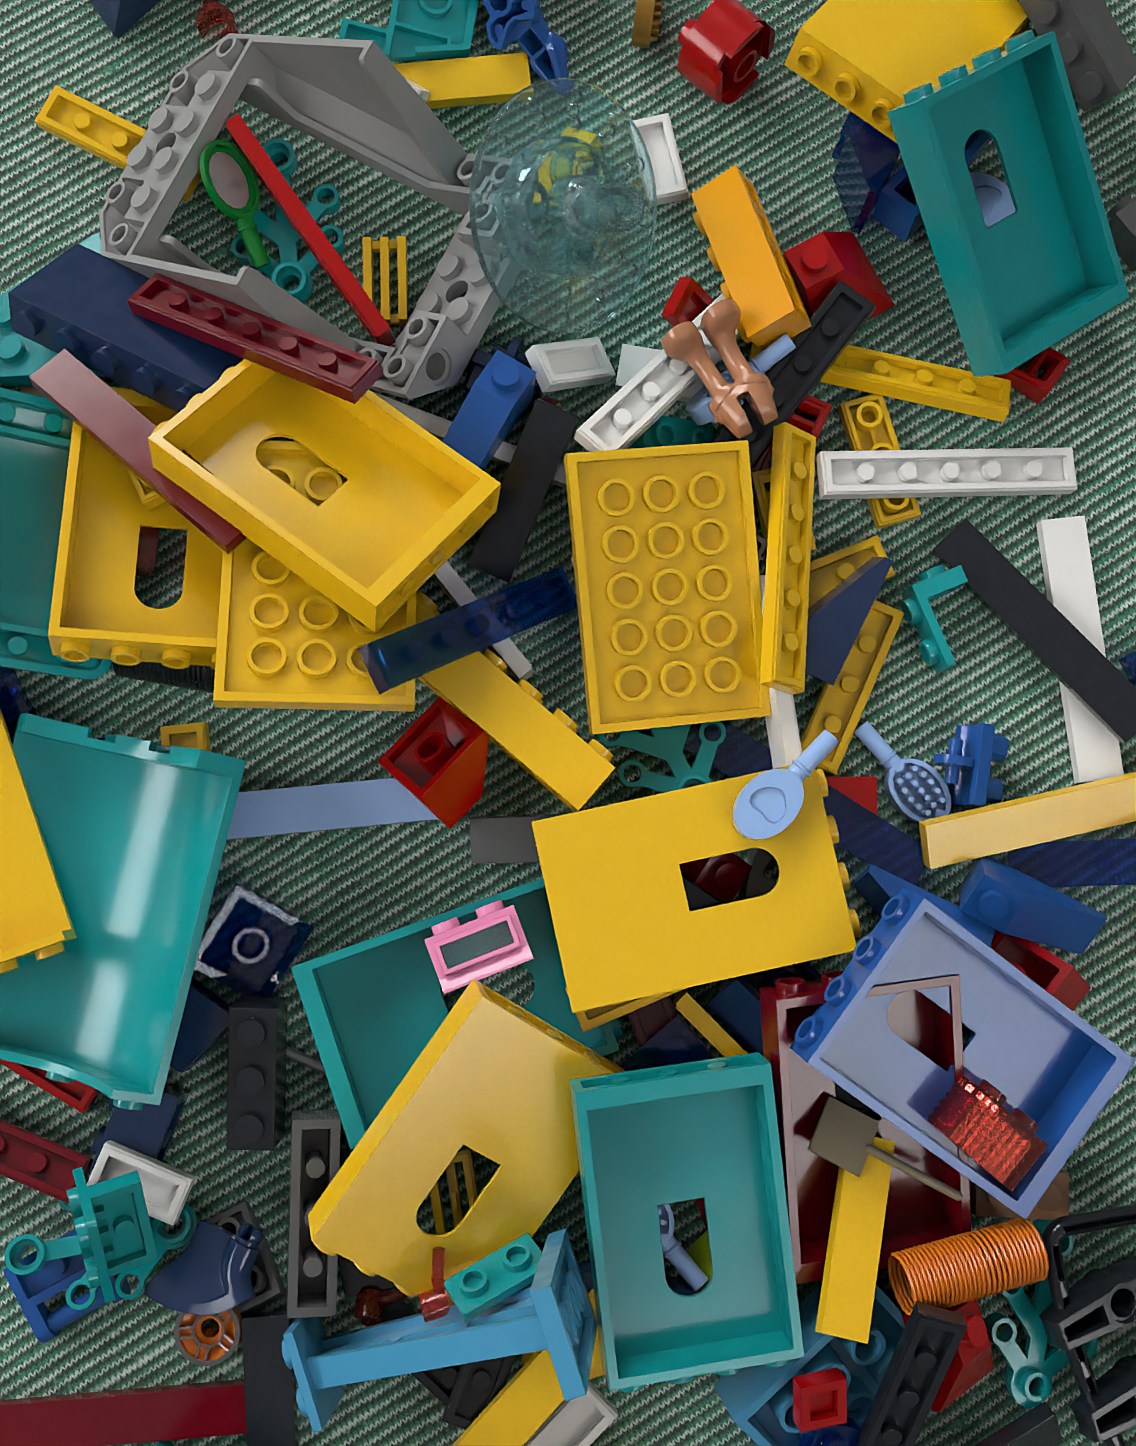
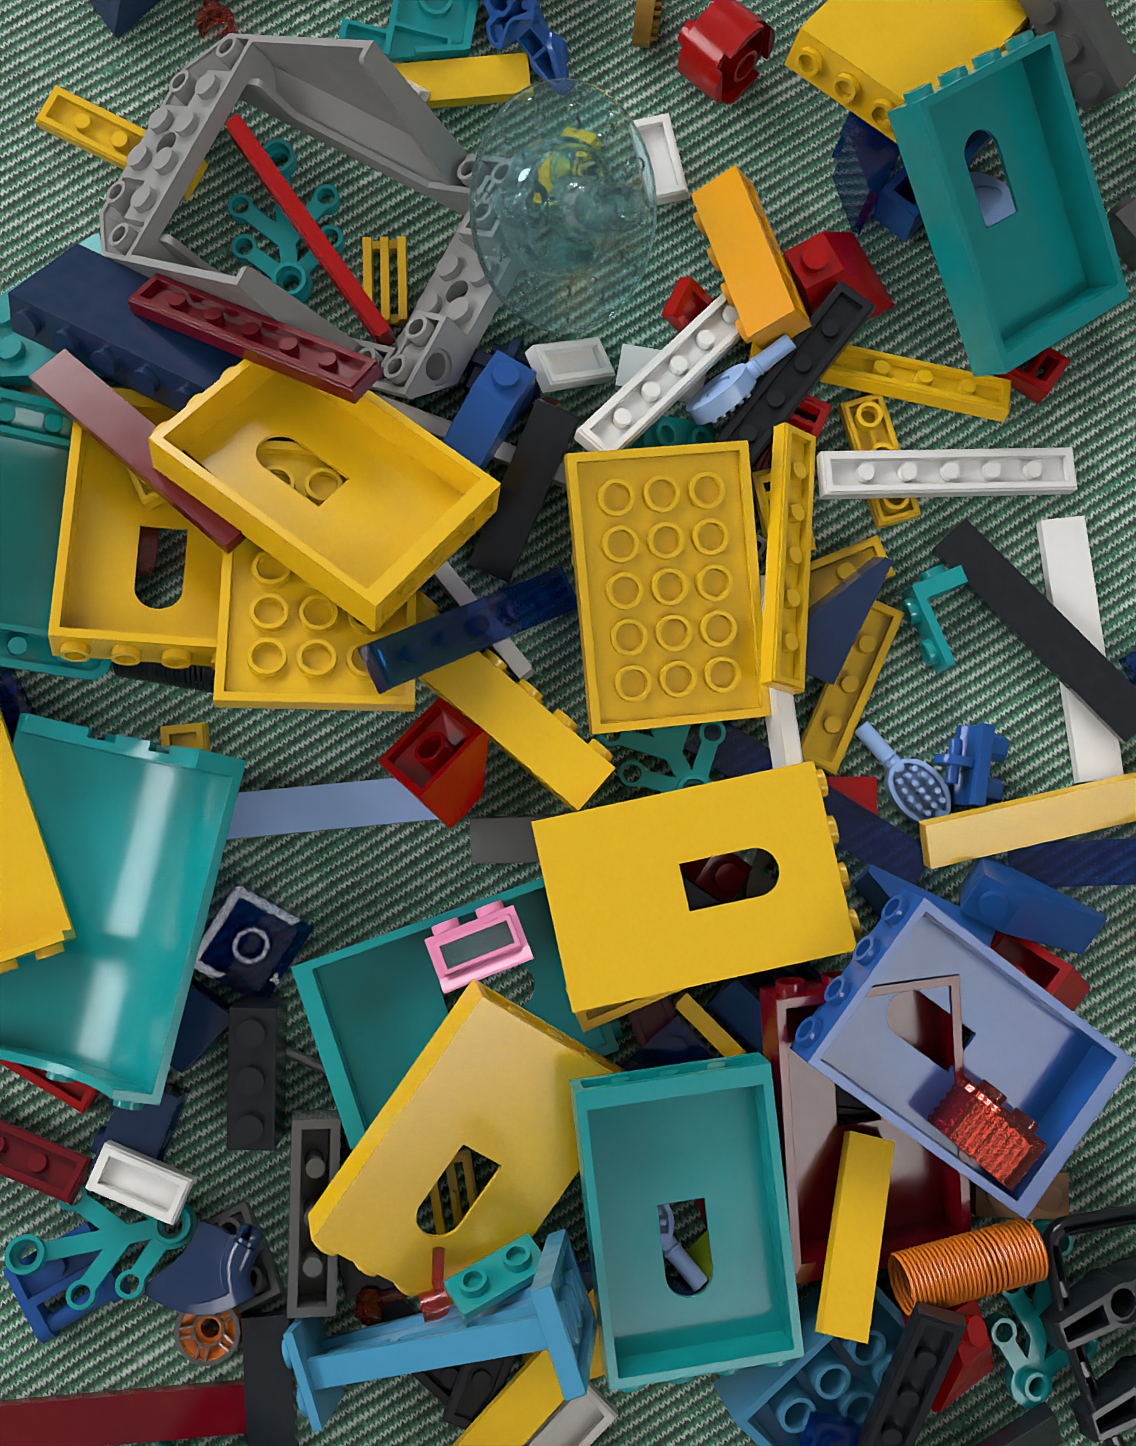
(112, 1227): teal bracket -> none
(235, 192): green piece -> none
(719, 327): nougat piece -> none
(775, 796): light blue piece -> none
(819, 1399): red plate -> none
(847, 1139): dark tan piece -> none

